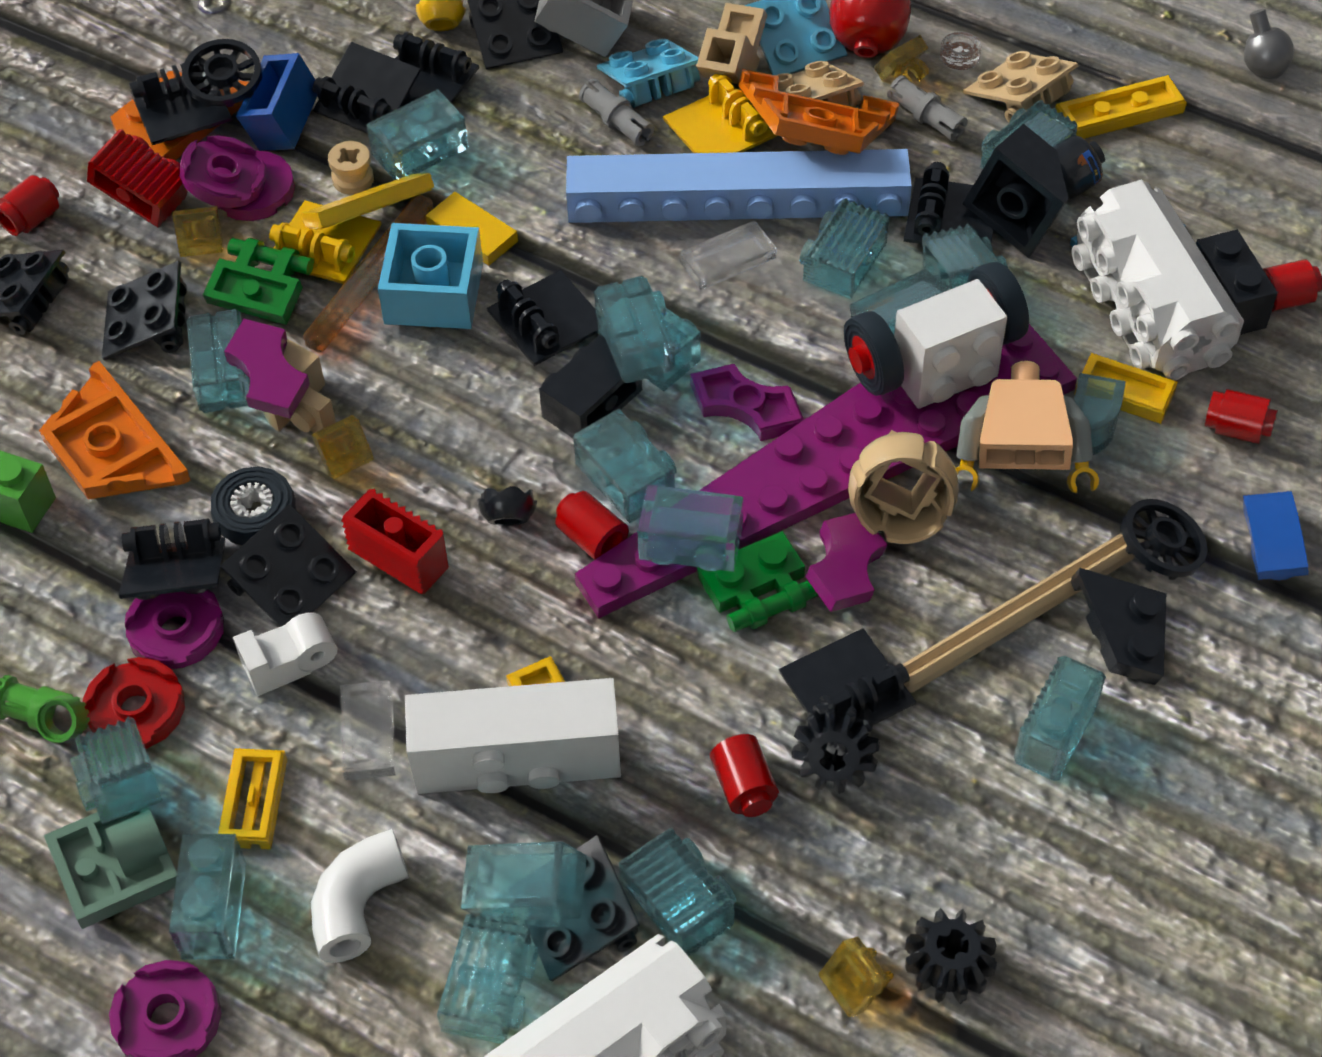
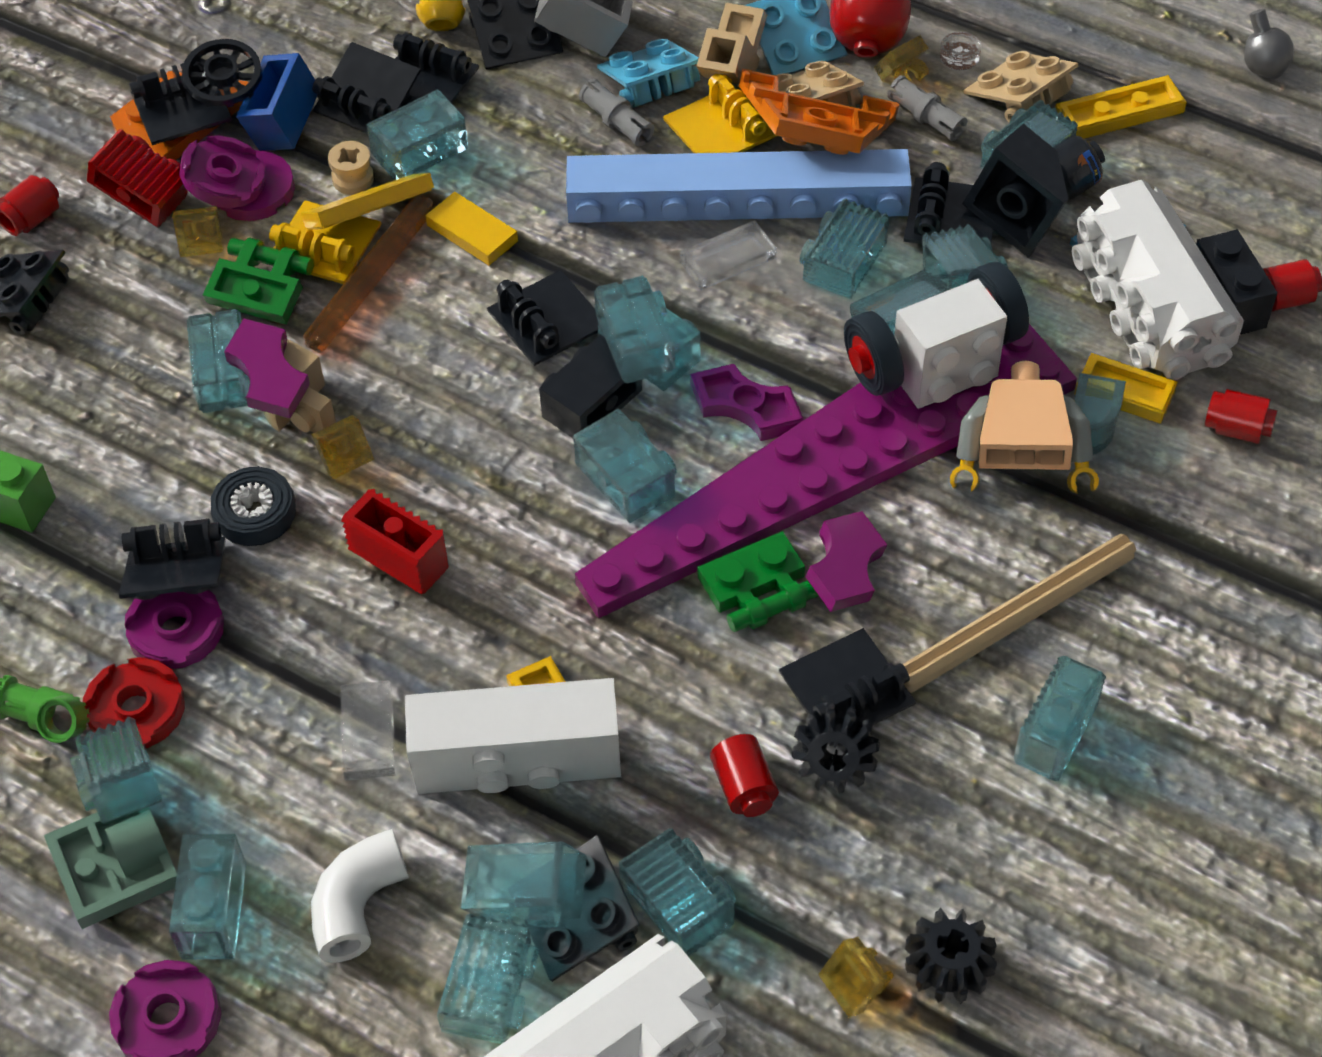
(109, 441): orange wing -> none
(146, 311): black hinge -> none
(247, 835): yellow tile -> none
(285, 652): white leg -> none
(287, 568): black hinge -> none
(431, 275): medium azure brick -> none
(507, 506): black plate -> none
(589, 523): red brick -> none
(690, 528): clear light blue piece -> none
(890, 508): tan piece -> none
(1127, 624): black wing -> none
(1163, 538): black wheel -> none
(1275, 535): blue slope -> none

